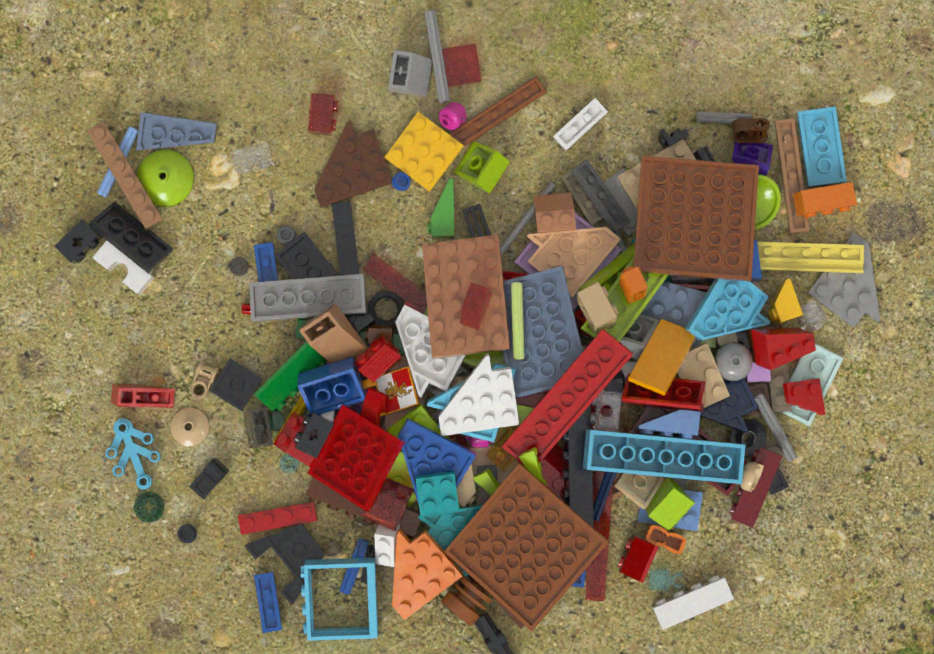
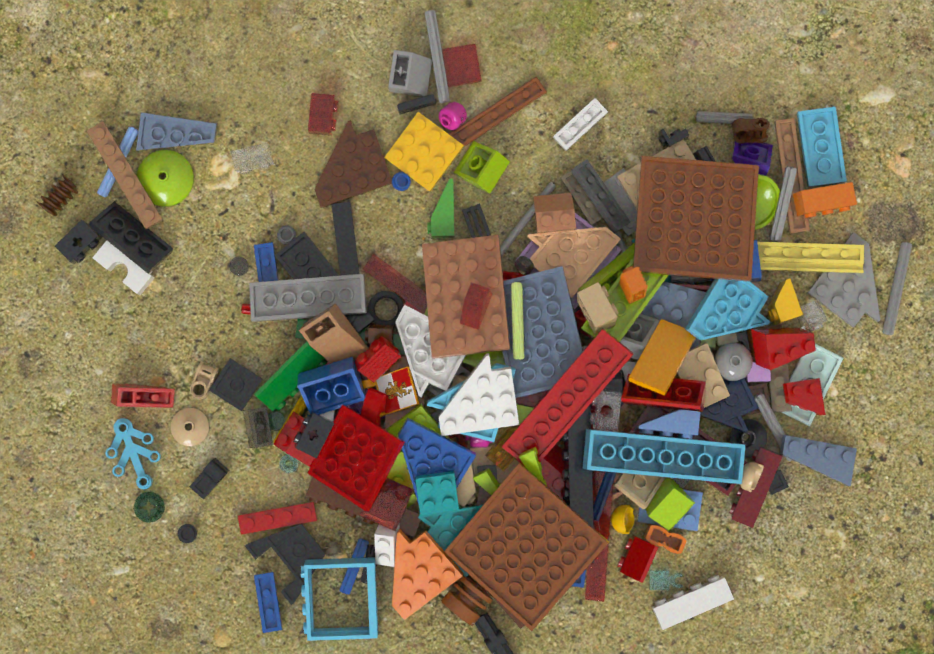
(58, 196): none -> reddish brown piece
(416, 104): none -> black tile
(524, 265): none -> clear smoke tile
(623, 519): none -> yellow hair
(783, 204): none -> light grey axle
(827, 458): none -> sand blue wing
(897, 288): none -> light grey axle

